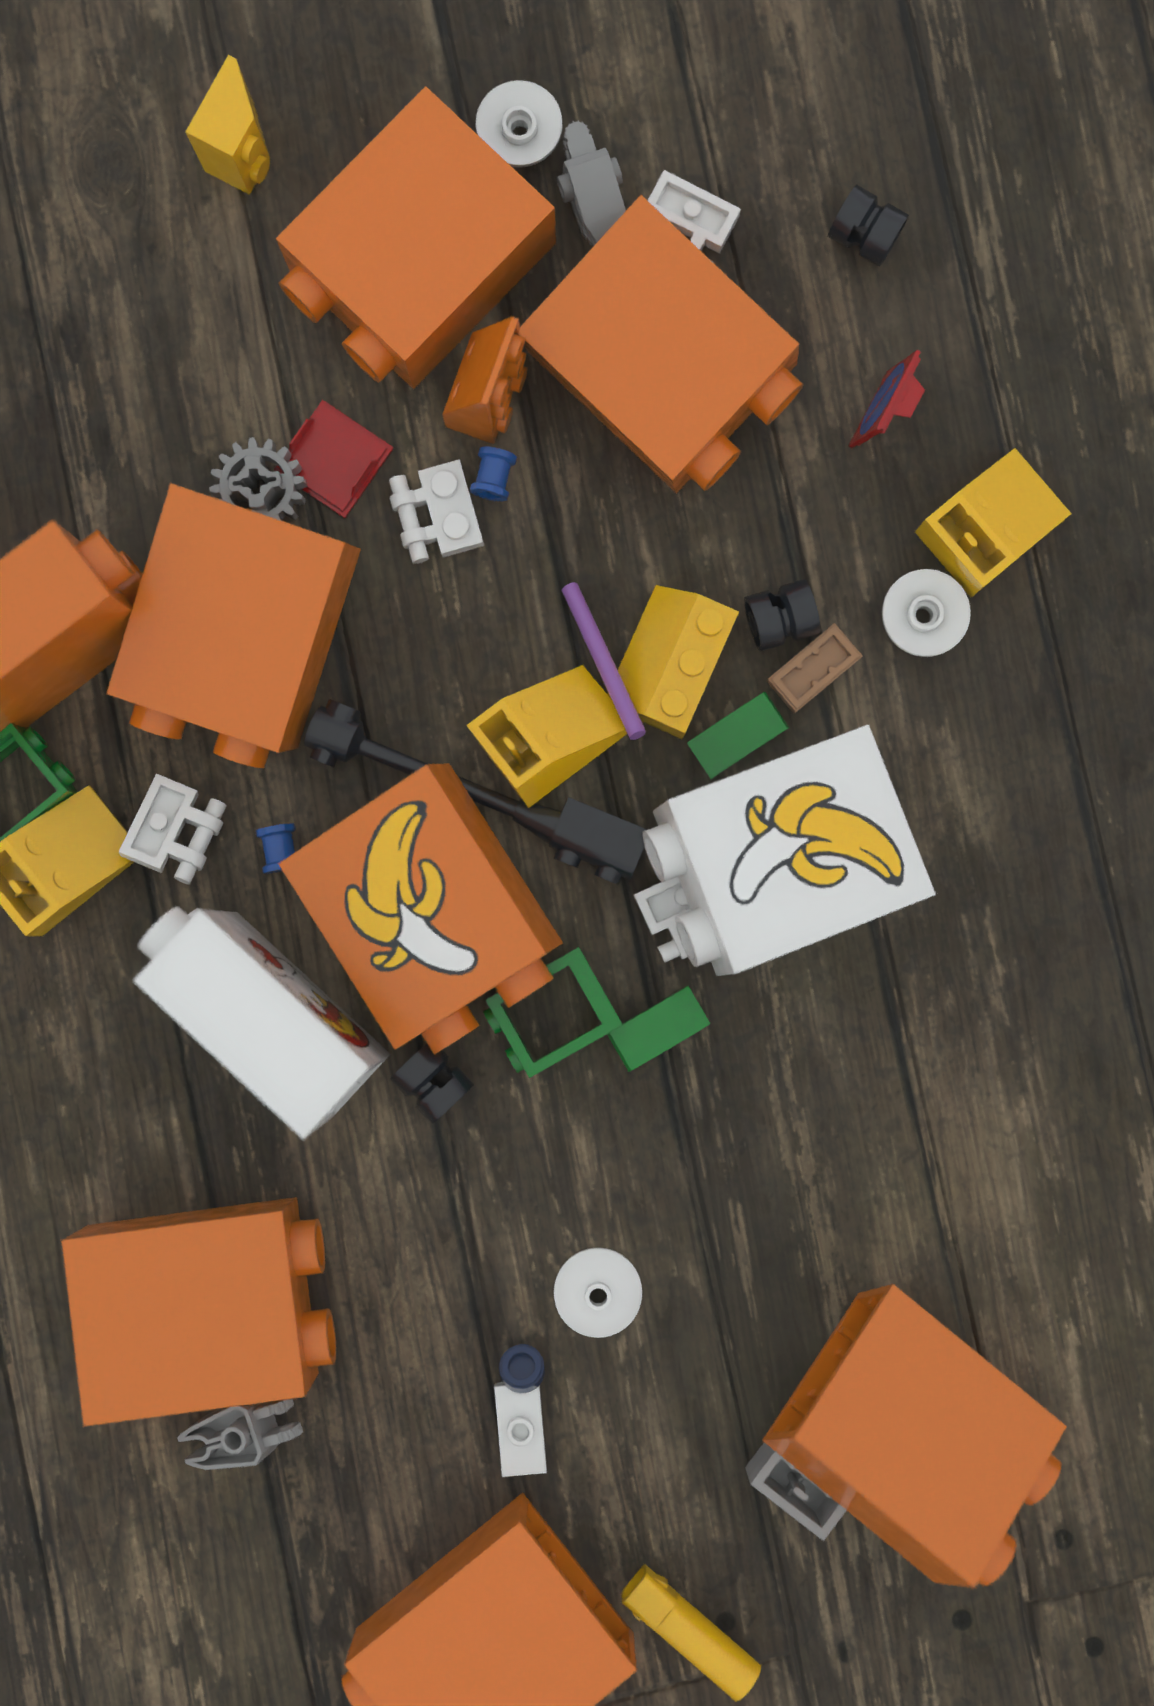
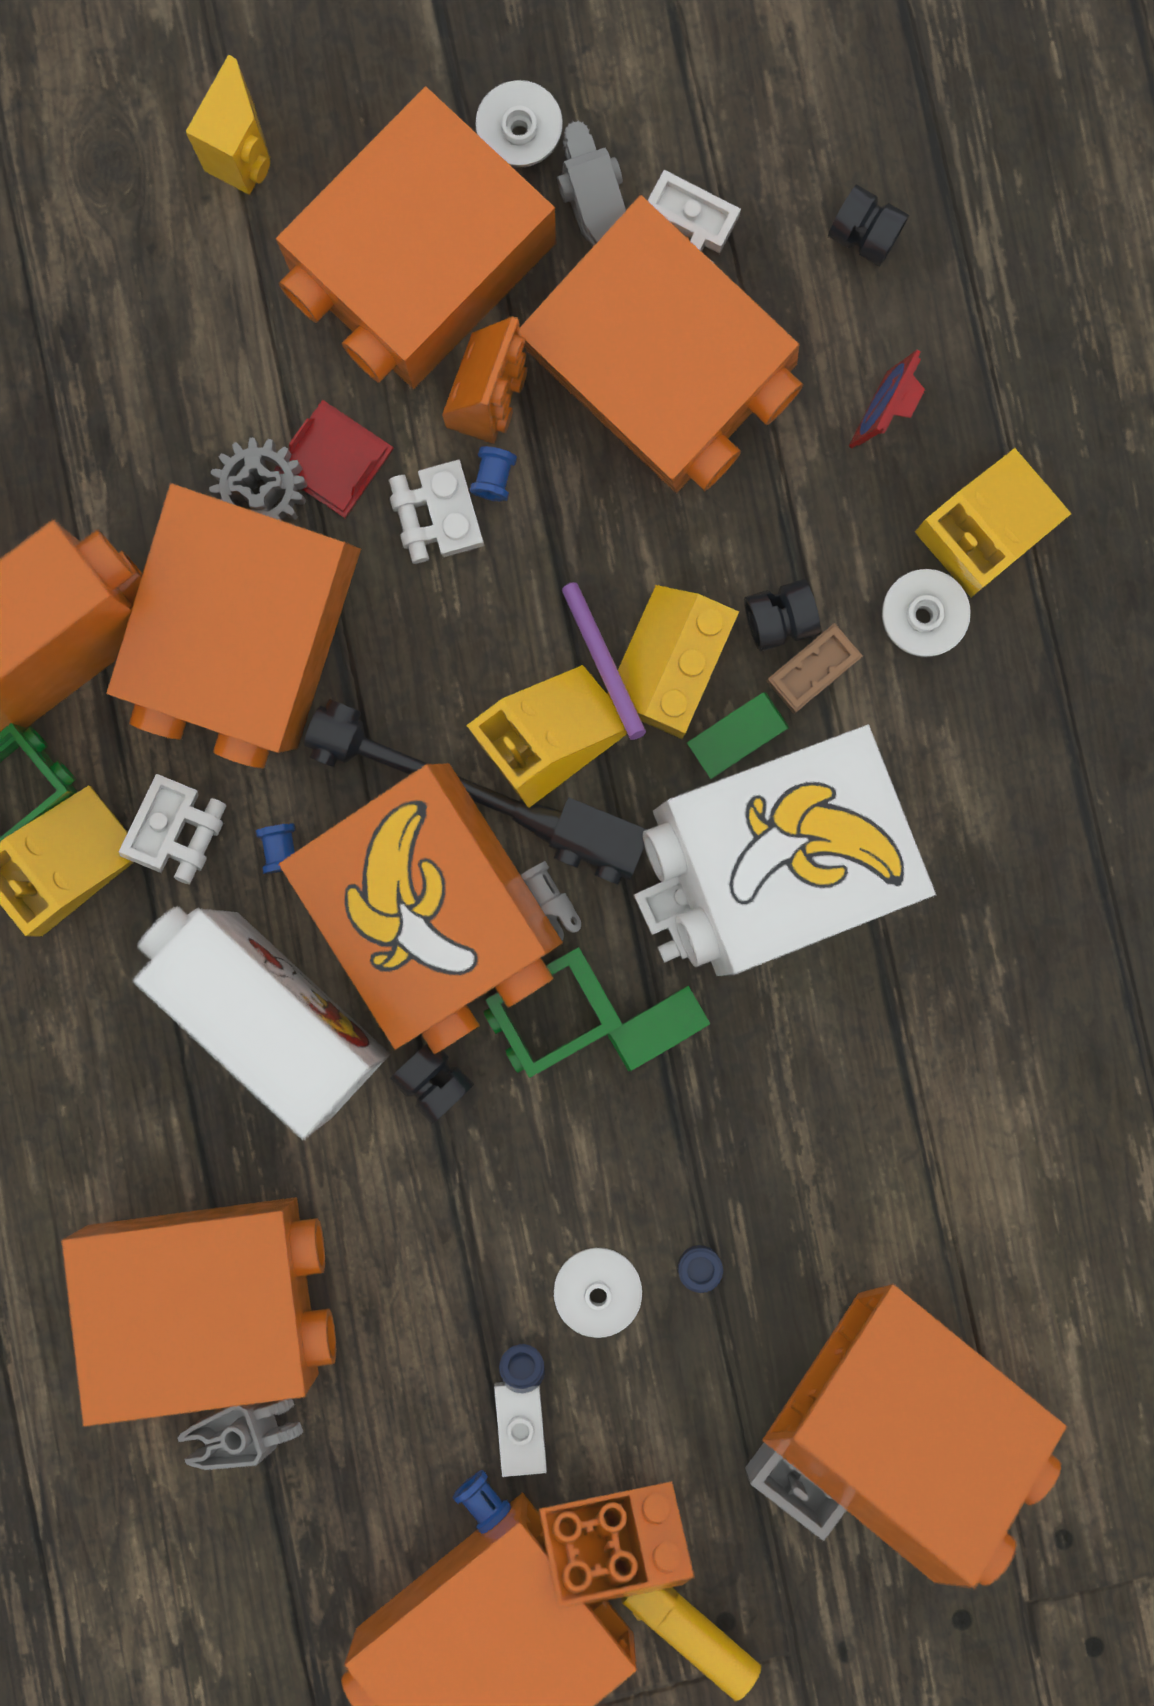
(482, 1501): none -> blue bush
(550, 899): none -> light grey piece
(616, 1545): none -> orange slope
(700, 1269): none -> dark blue tile

